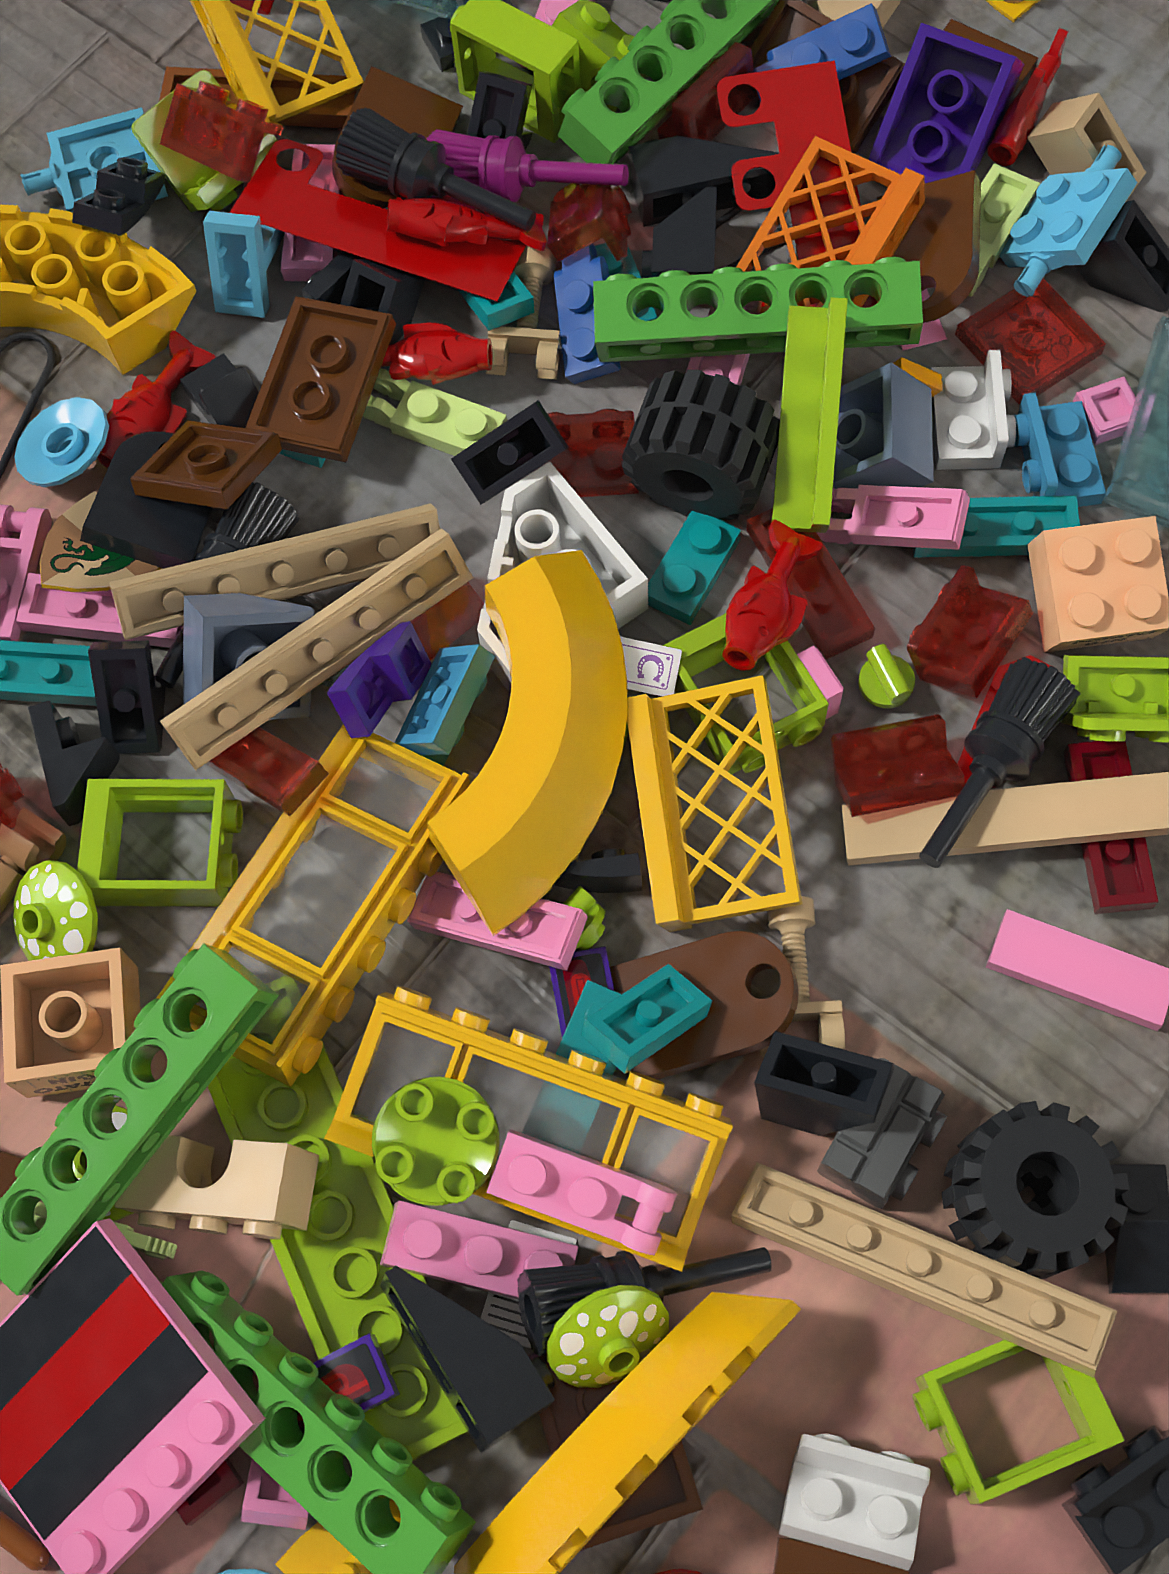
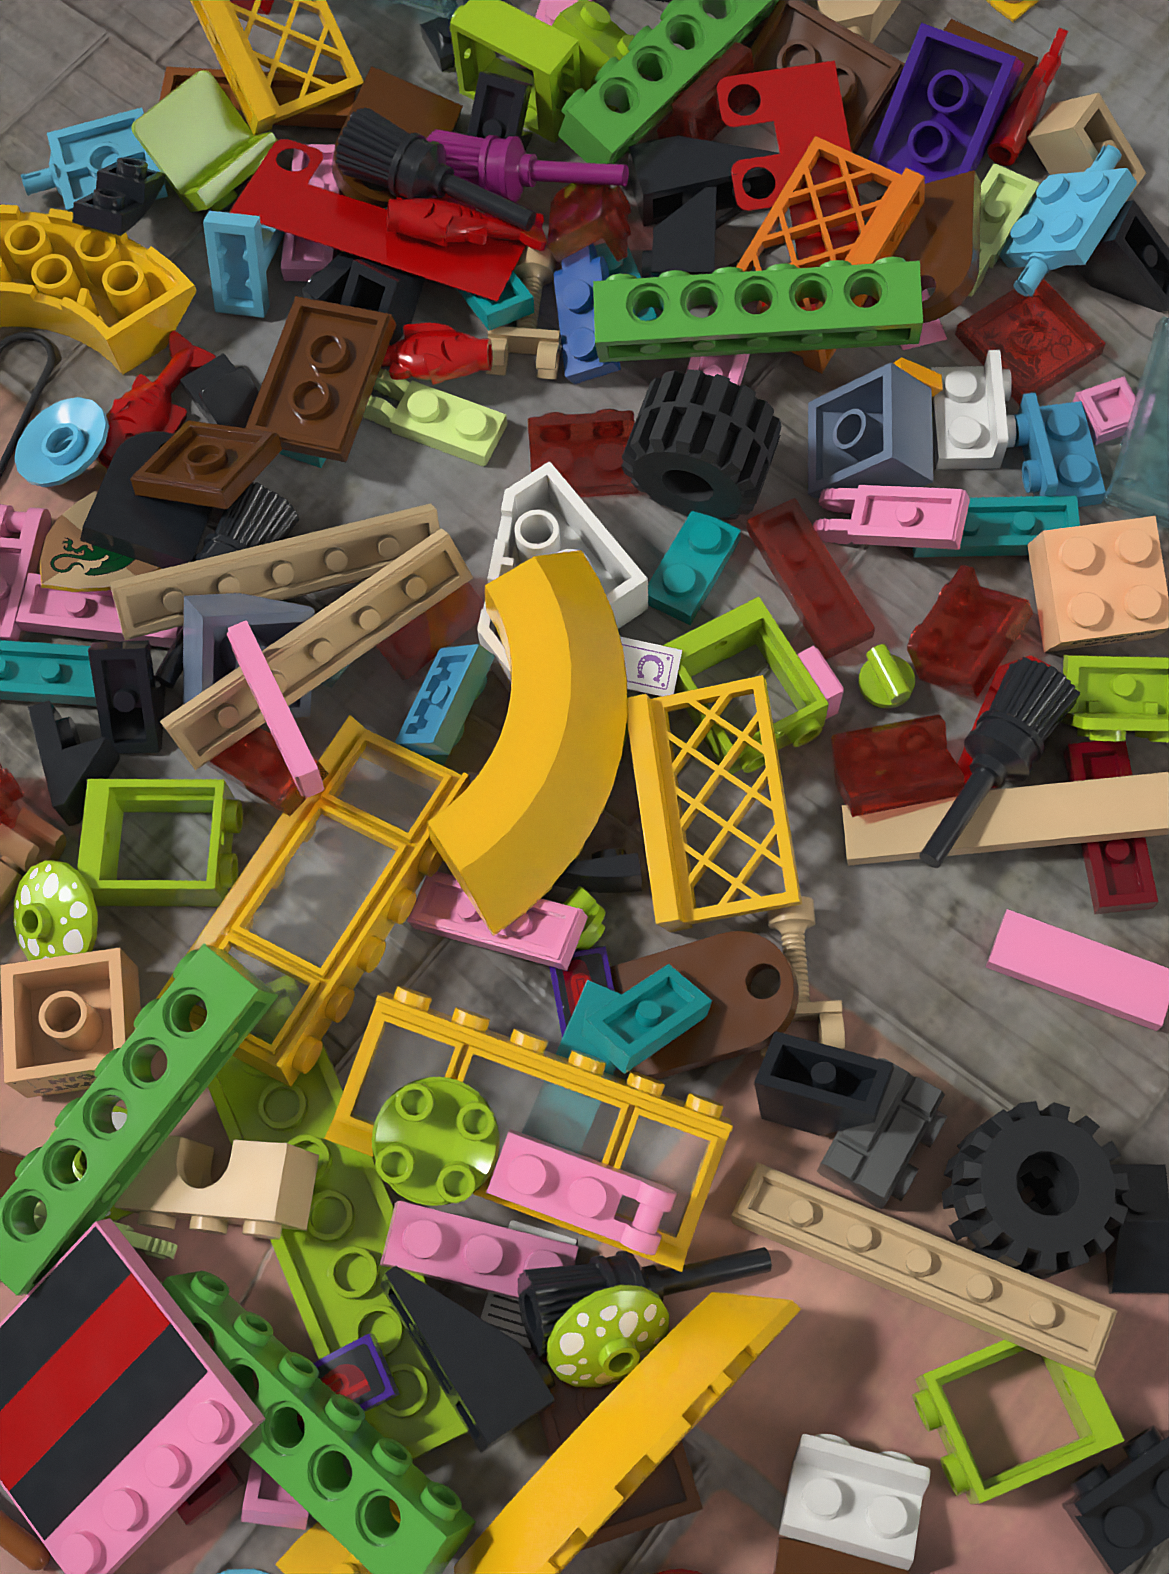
(217, 130): clear red bracket -> none
(275, 710): none -> bright pink tile
(381, 675): dark purple slope -> none
(509, 452): black slope -> none
(763, 608): red animal -> none
(809, 416): lime fence -> none
(851, 41): blue hinge -> none

